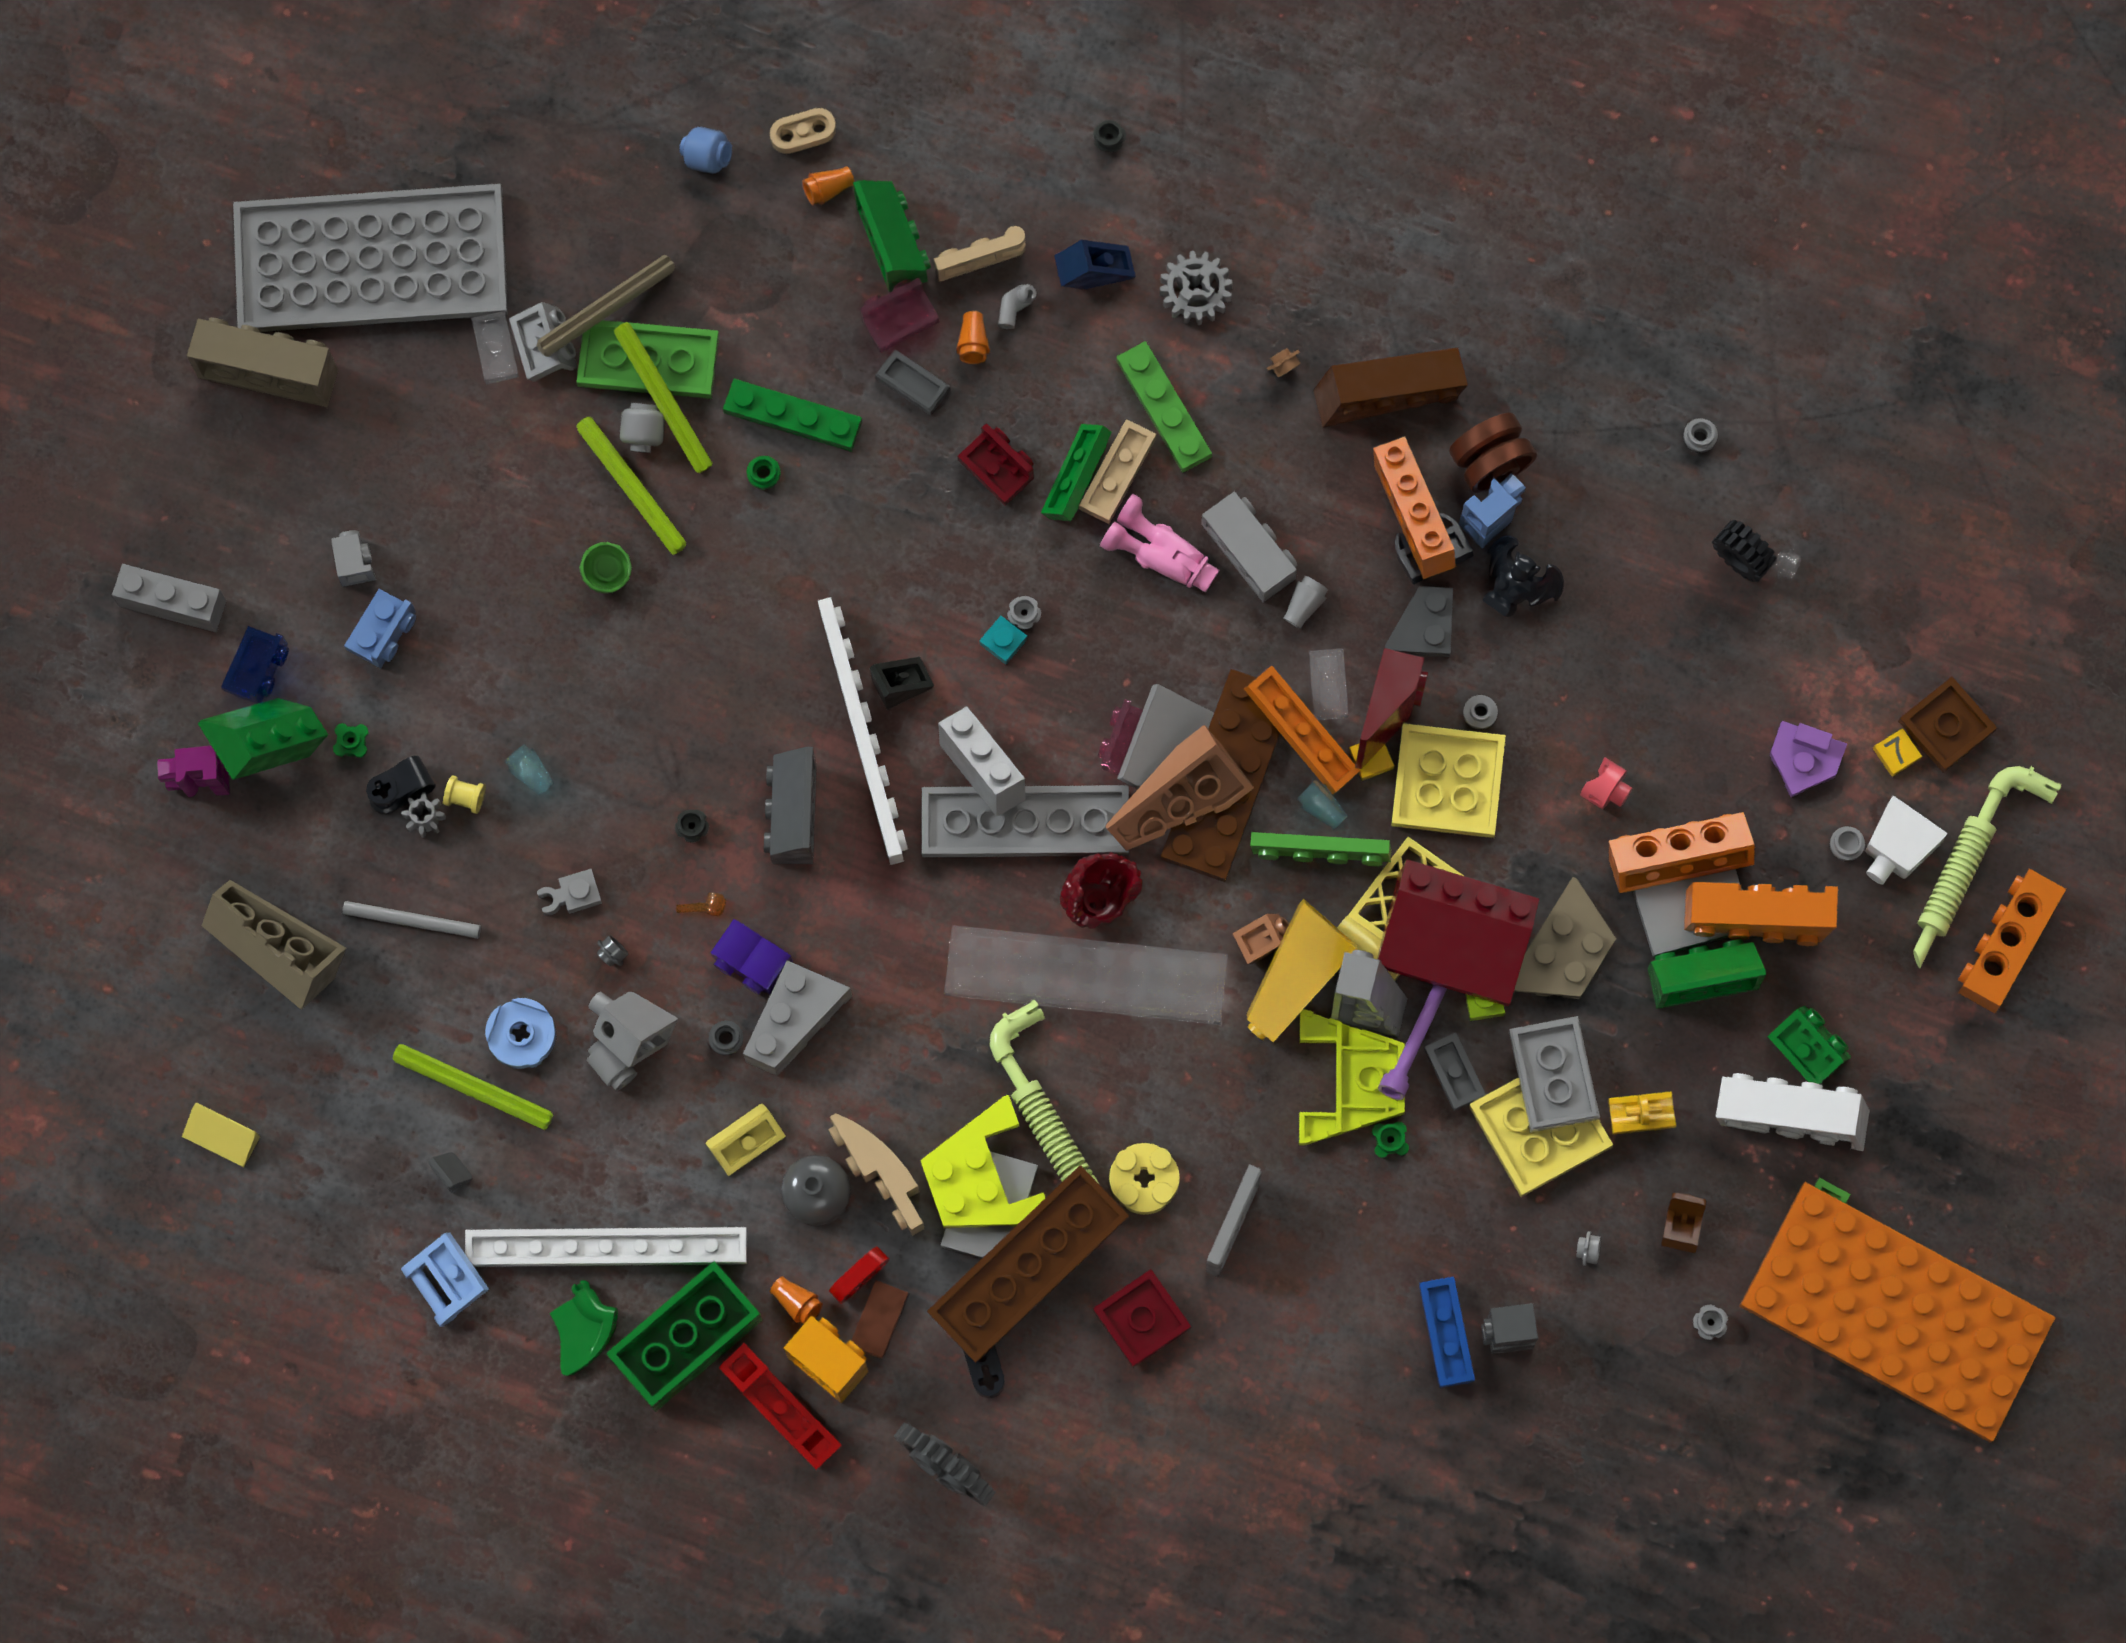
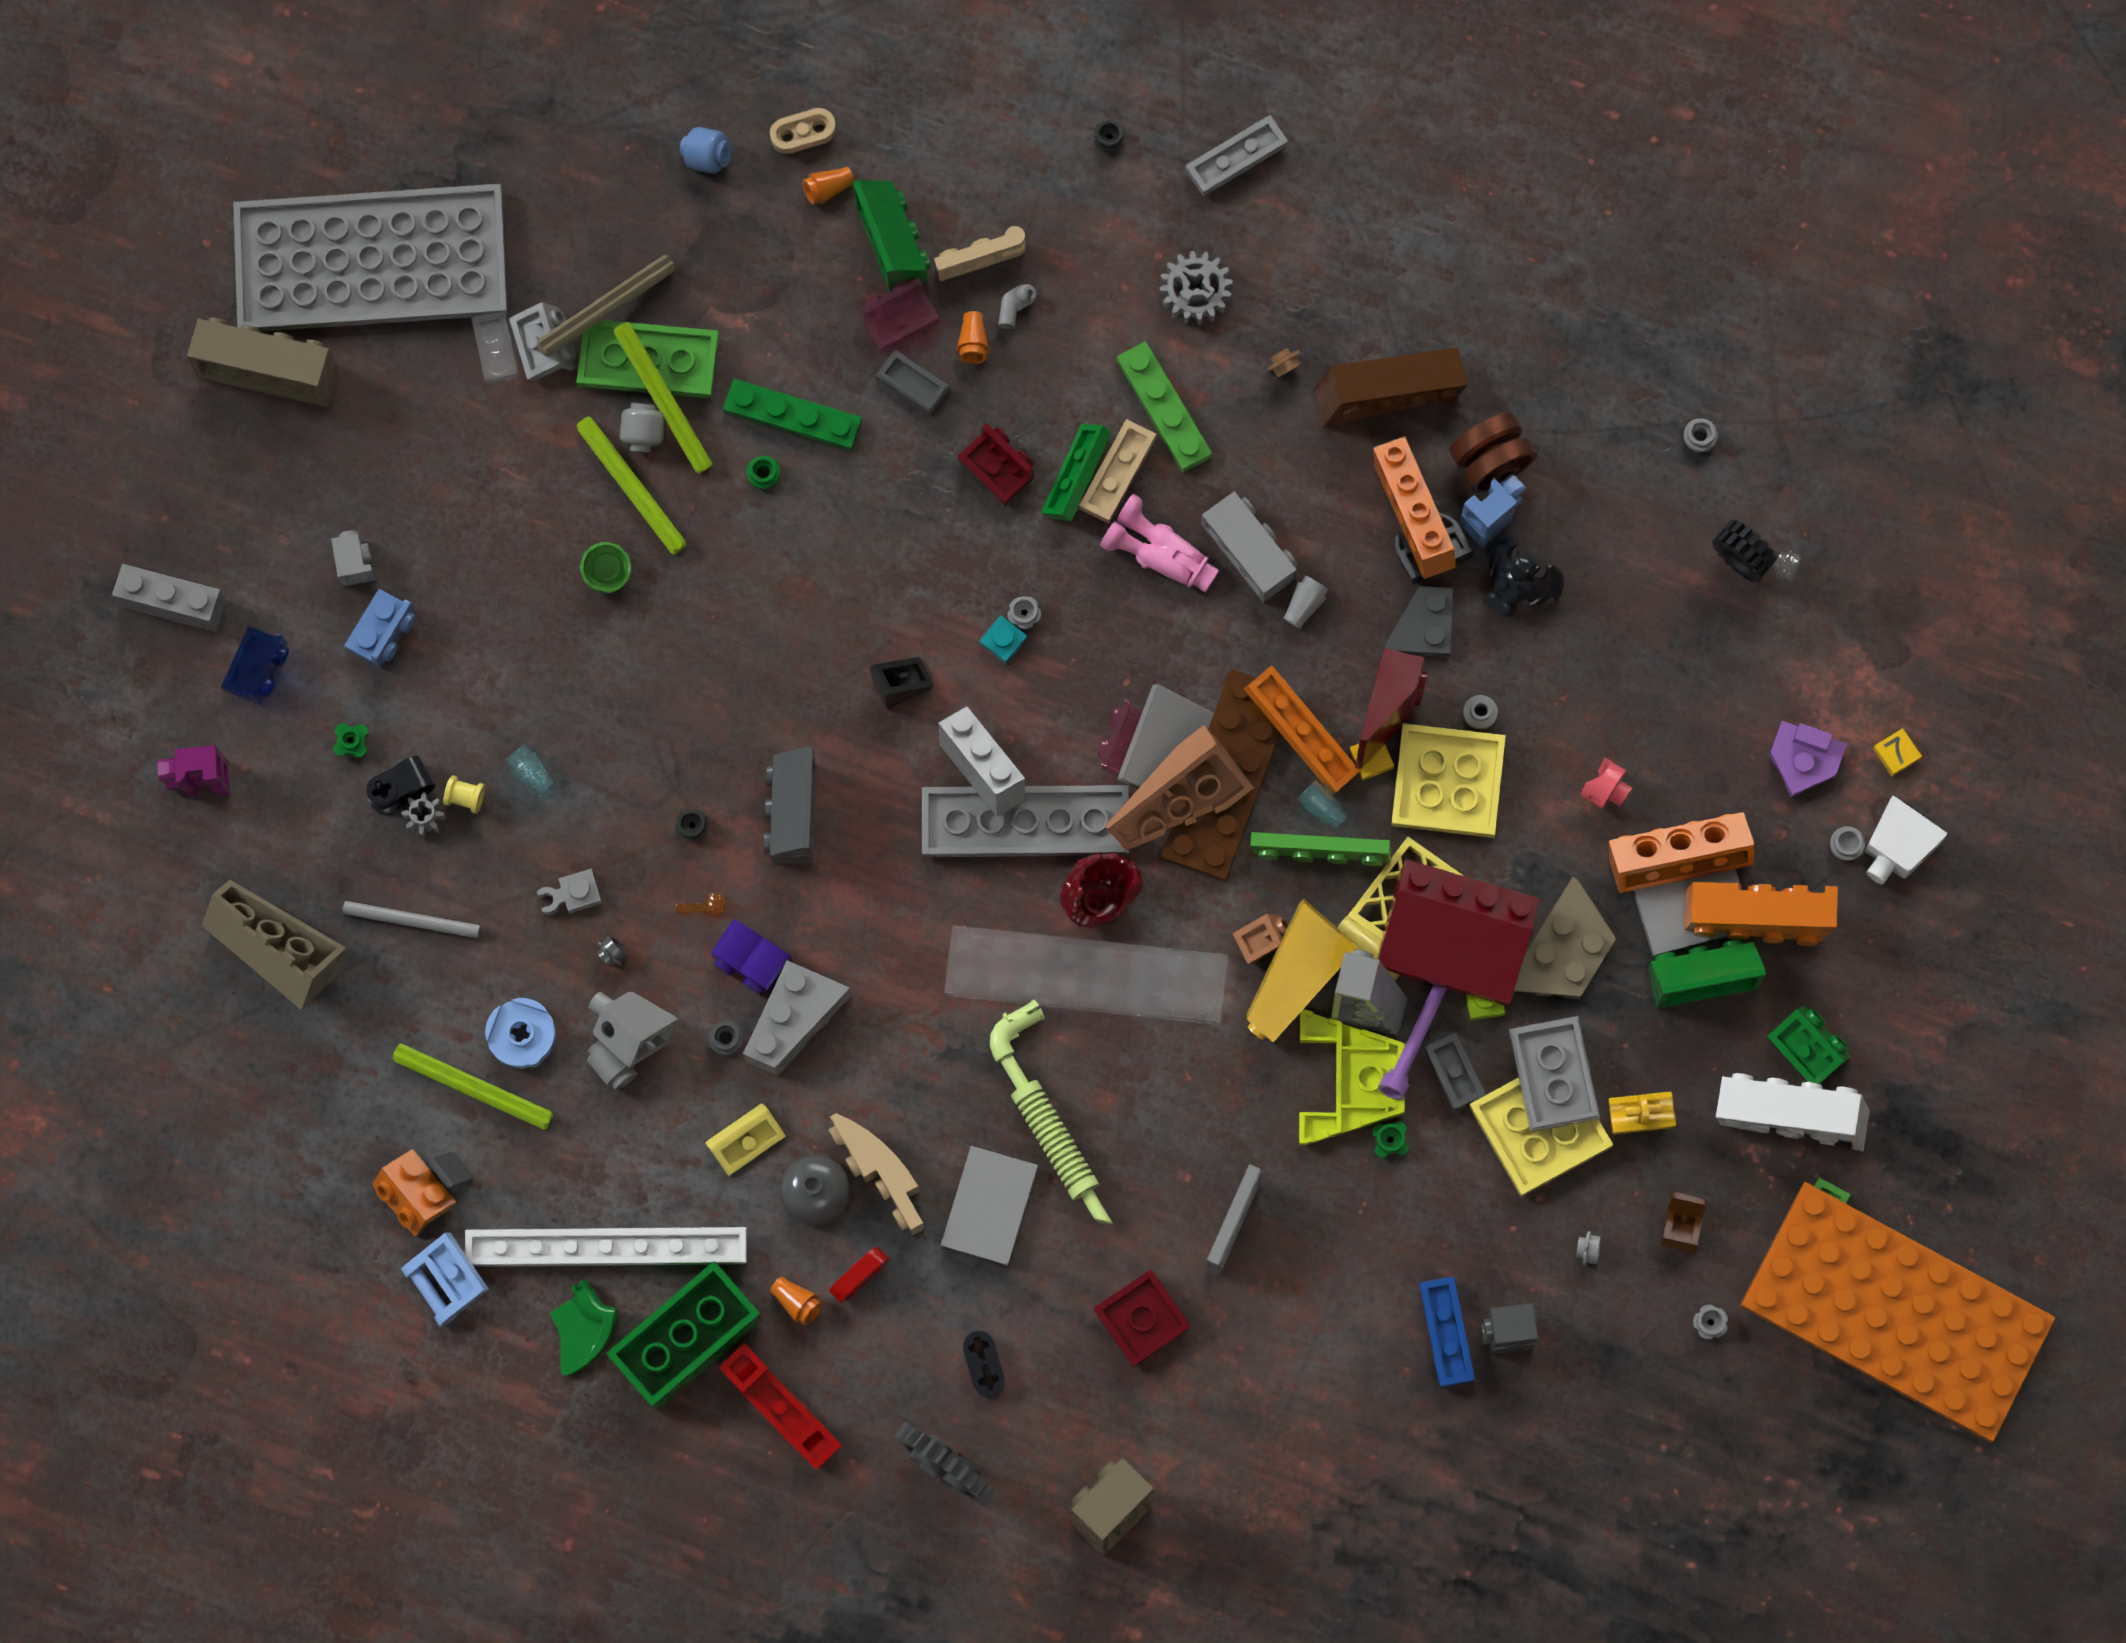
(220, 1135): light yellow slope -> none
(263, 736): green slope -> none
(412, 1192): none -> orange bracket
(826, 1358): light orange brick -> none
(867, 744): white plate -> none
(879, 1319): copper tile -> none
(966, 1178): neon yellow wing -> none
(1028, 1264): reddish brown plate -> none
(1094, 264): dark blue slope -> none
(1111, 1505): none -> dark tan brick
(1157, 1163): light yellow plate -> none
(1236, 155): none -> light grey plate
(1328, 684): clear plate -> none
(1947, 724): reddish brown plate -> none
(1969, 853): yellowish green piece -> none
(1991, 990): orange brick -> none

